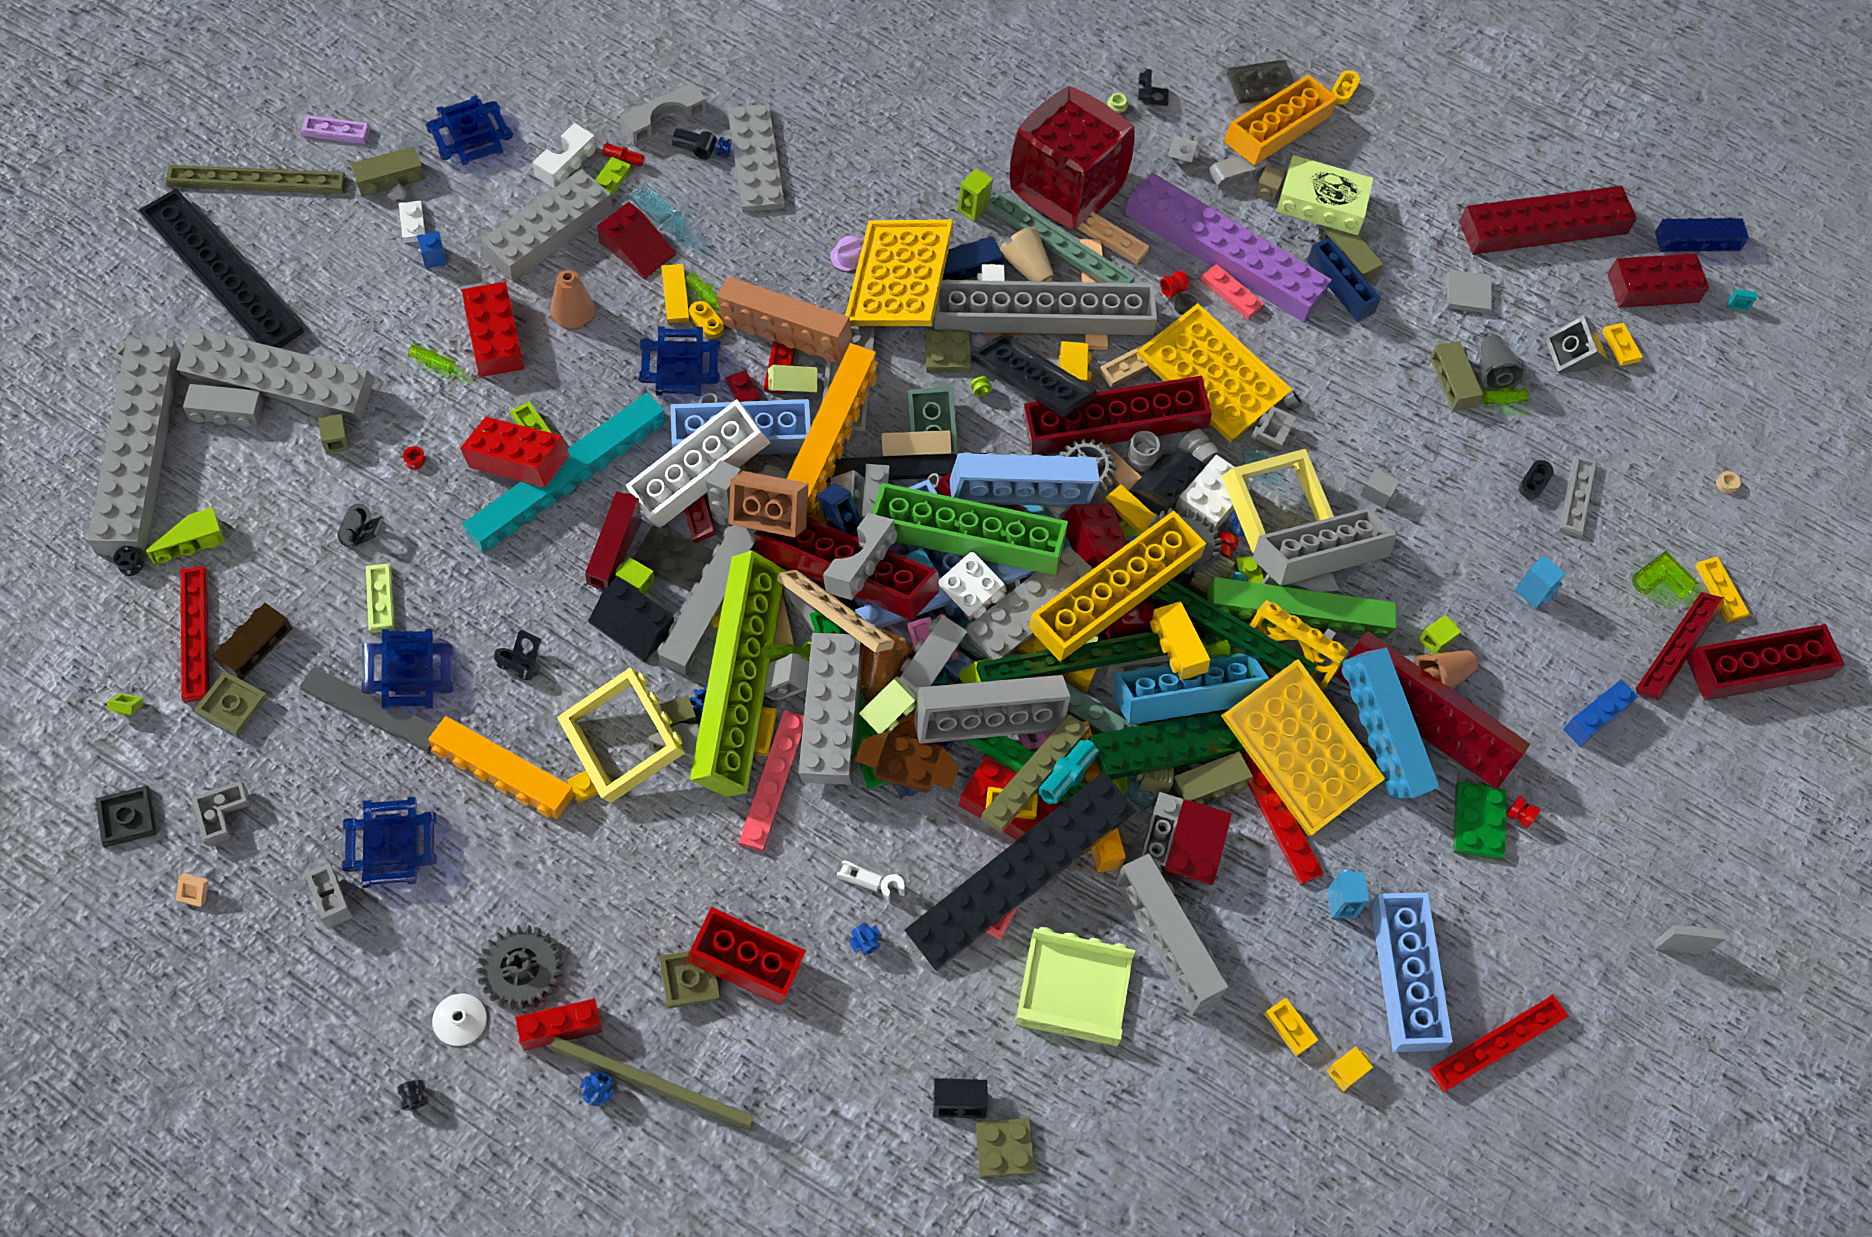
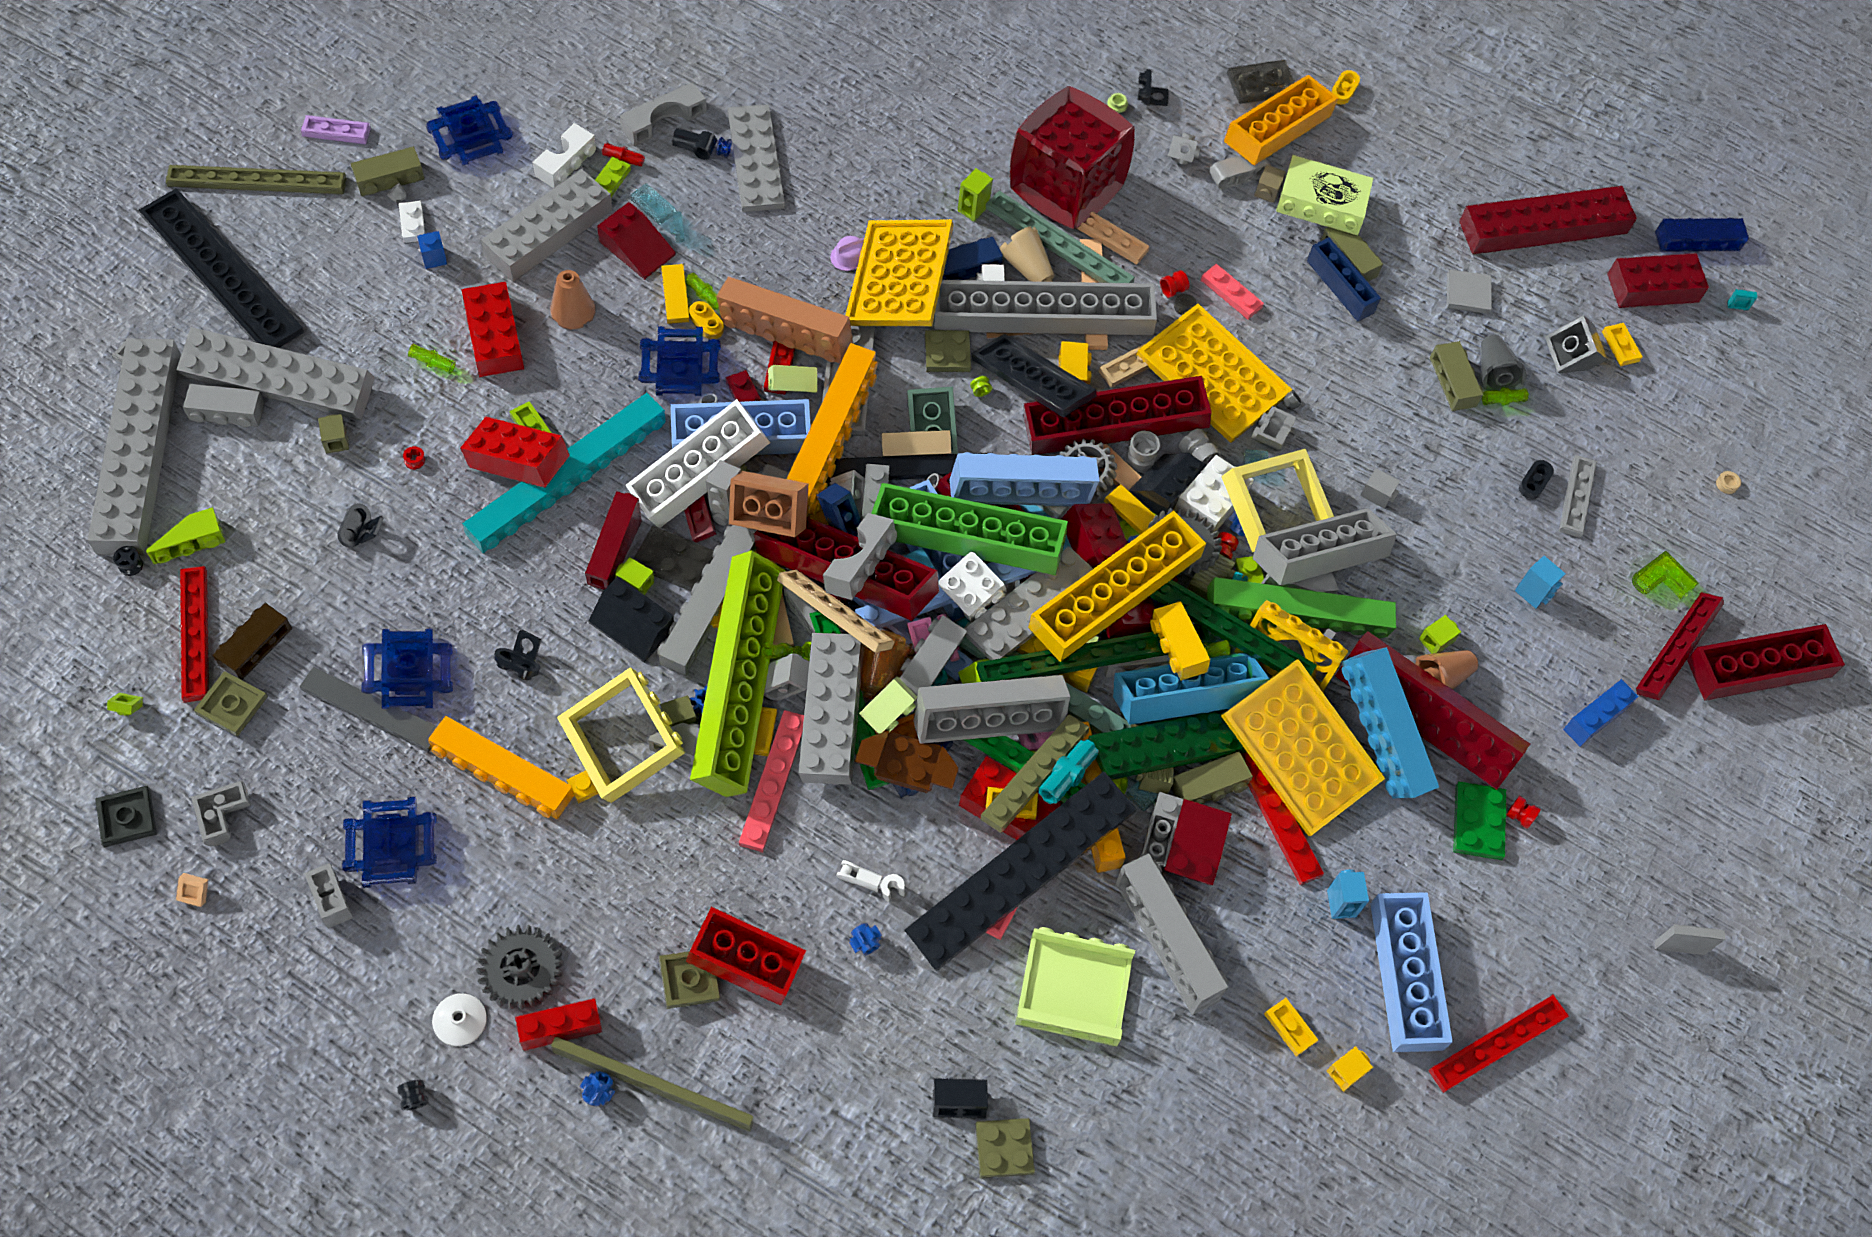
(380, 598): yellowish green tile -> none
(1224, 242): medium lavender brick -> none
(1720, 584): yellow tile -> none

